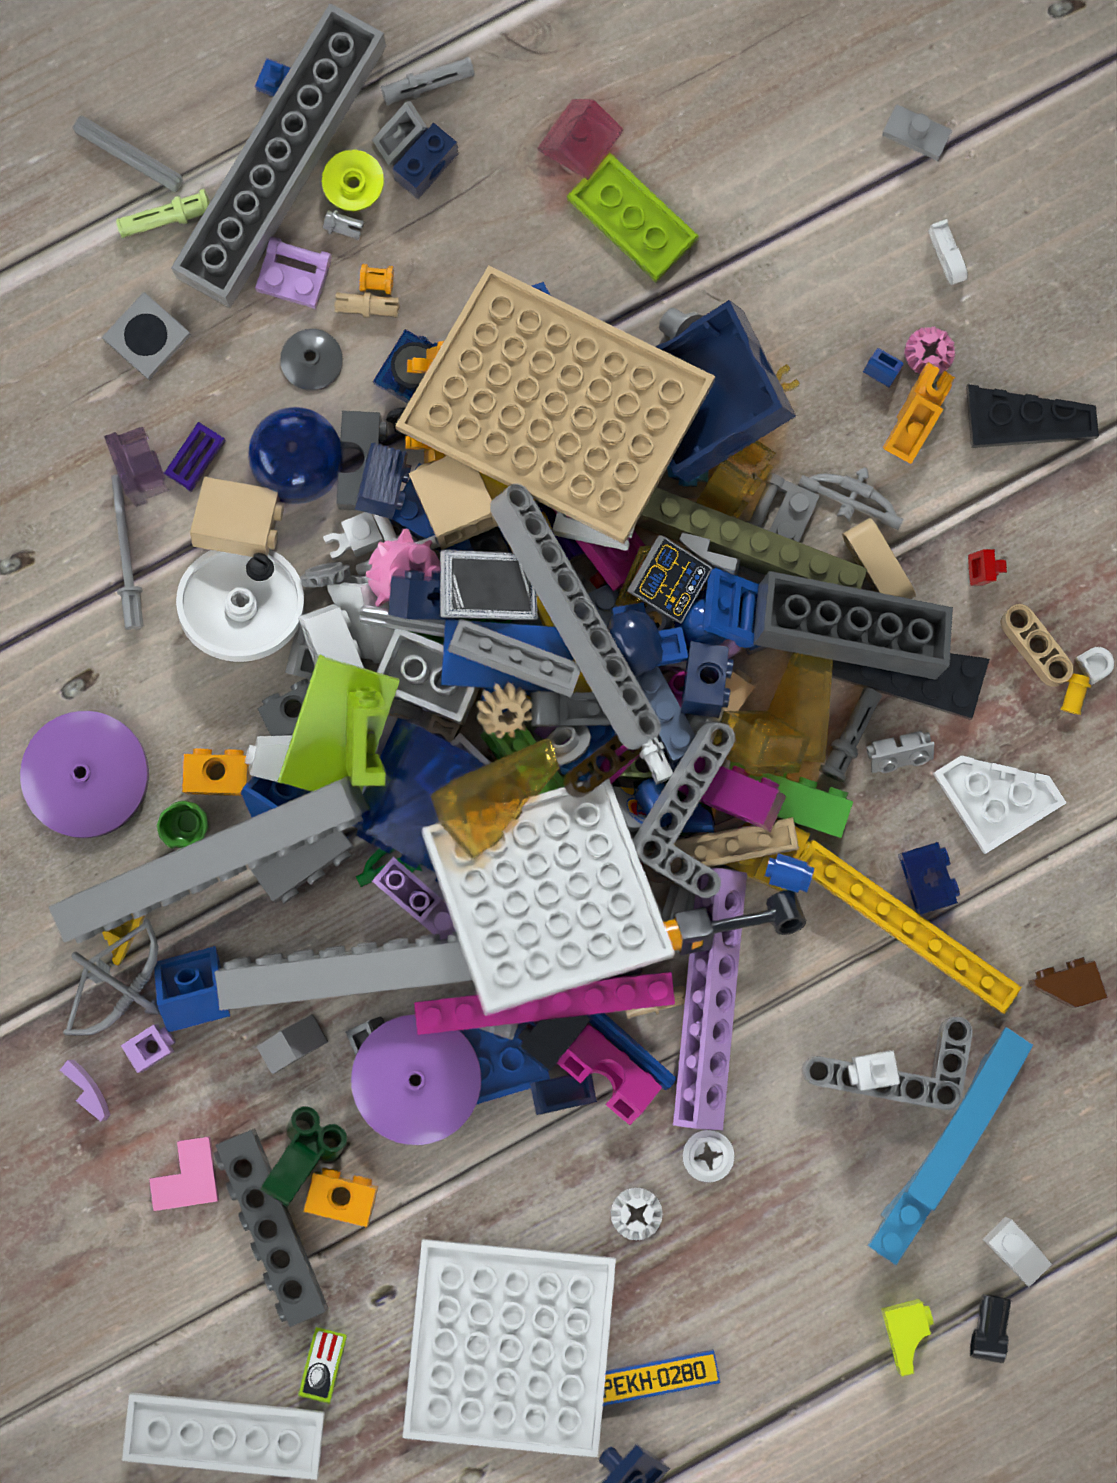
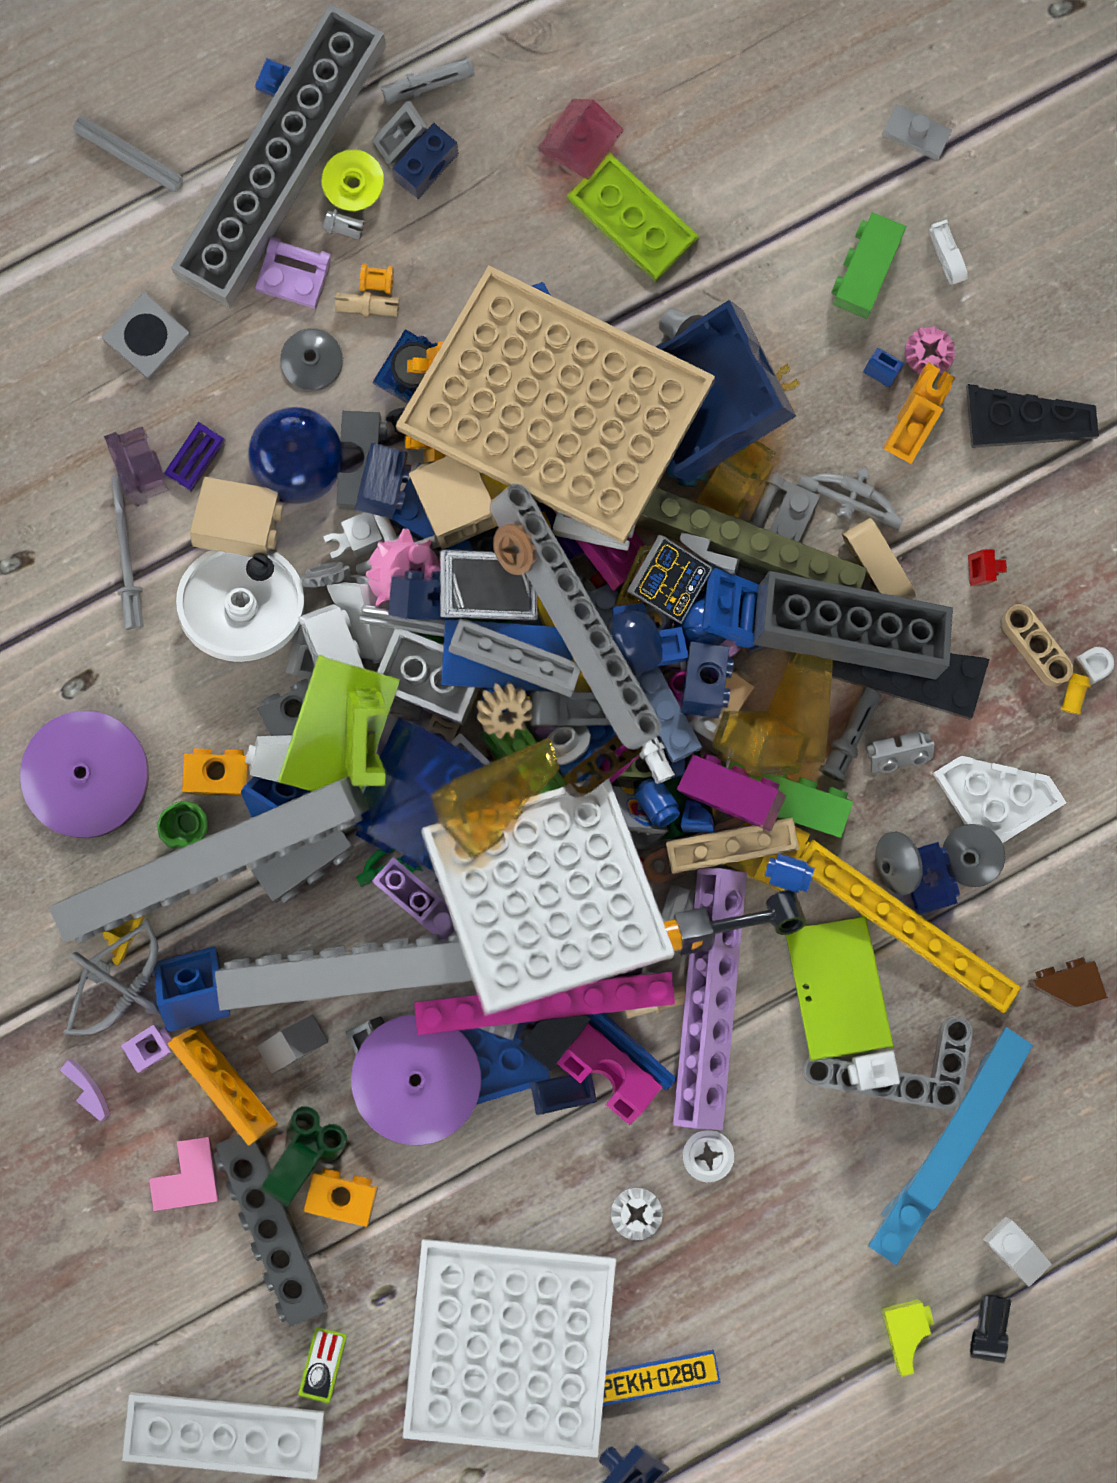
(179, 210): yellowish green pin -> none
(223, 1084): none -> light orange tile
(511, 559): none -> medium nougat gear
(682, 810): light grey beam -> none
(844, 1000): none -> lime container
(867, 264): none -> bright green brick
(898, 863): none -> dark grey dish
(986, 848): none -> dark grey dish

